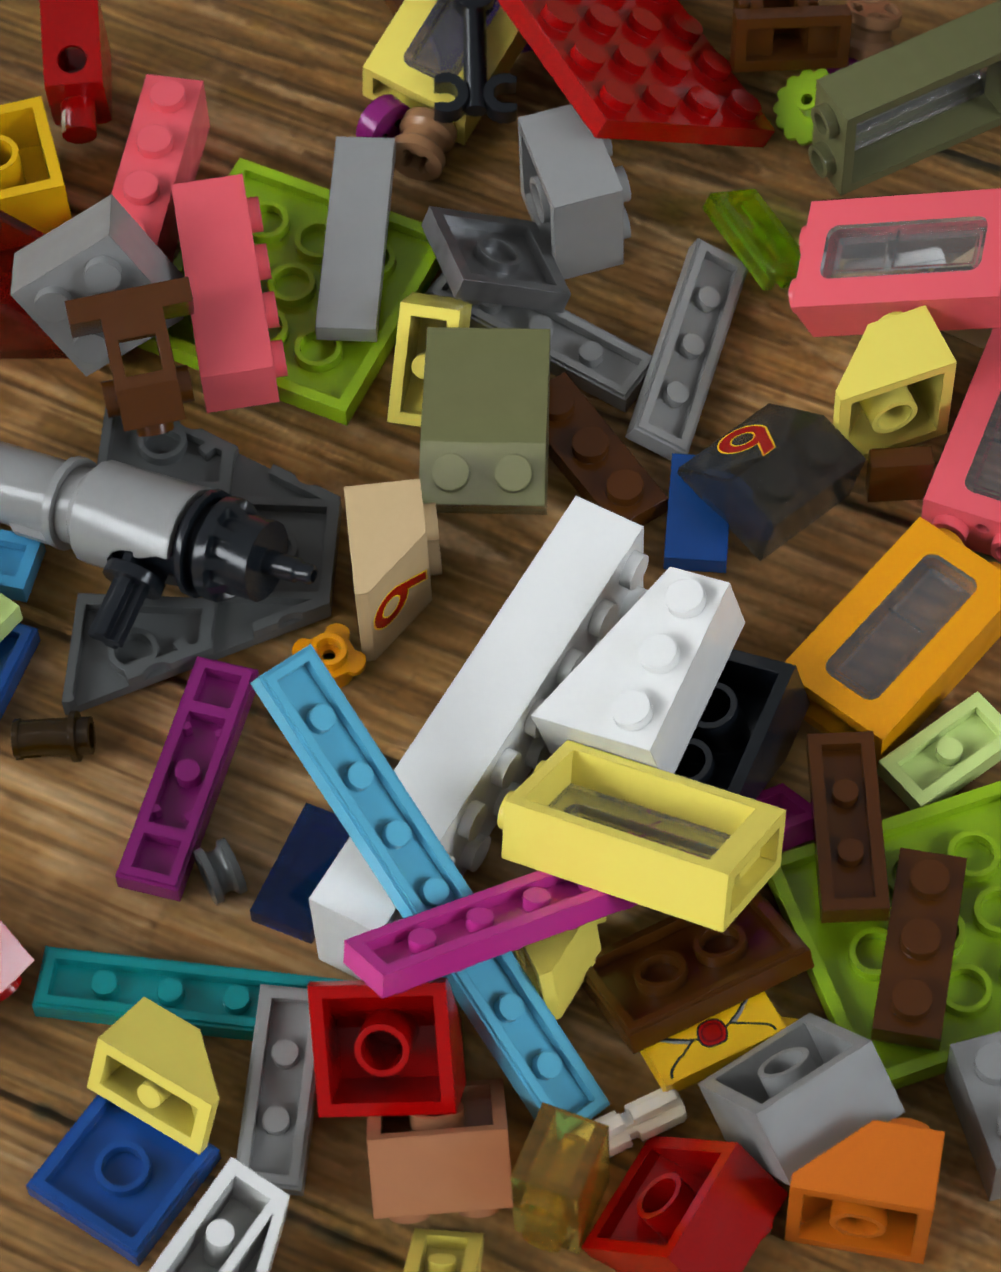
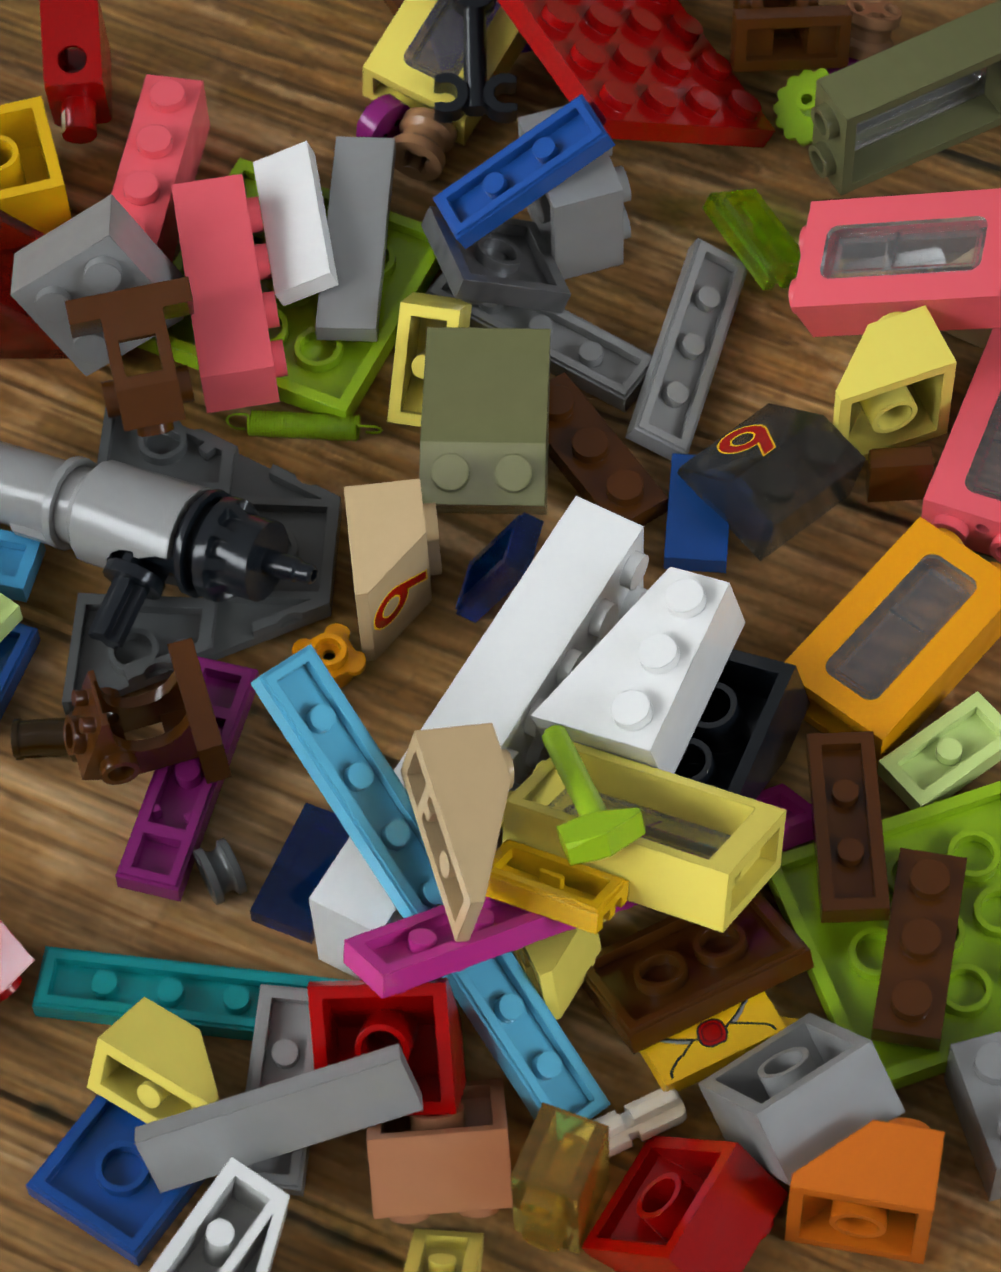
(180, 703): none -> reddish brown tile
(279, 1118): none -> light grey tile
(295, 224): none -> white tile
(303, 425): none -> lime piece
(459, 798): none -> tan slope
(498, 567): none -> clear blue tile
(523, 171): none -> blue tile
(554, 888): none -> yellow tile
(597, 830): none -> lime piece

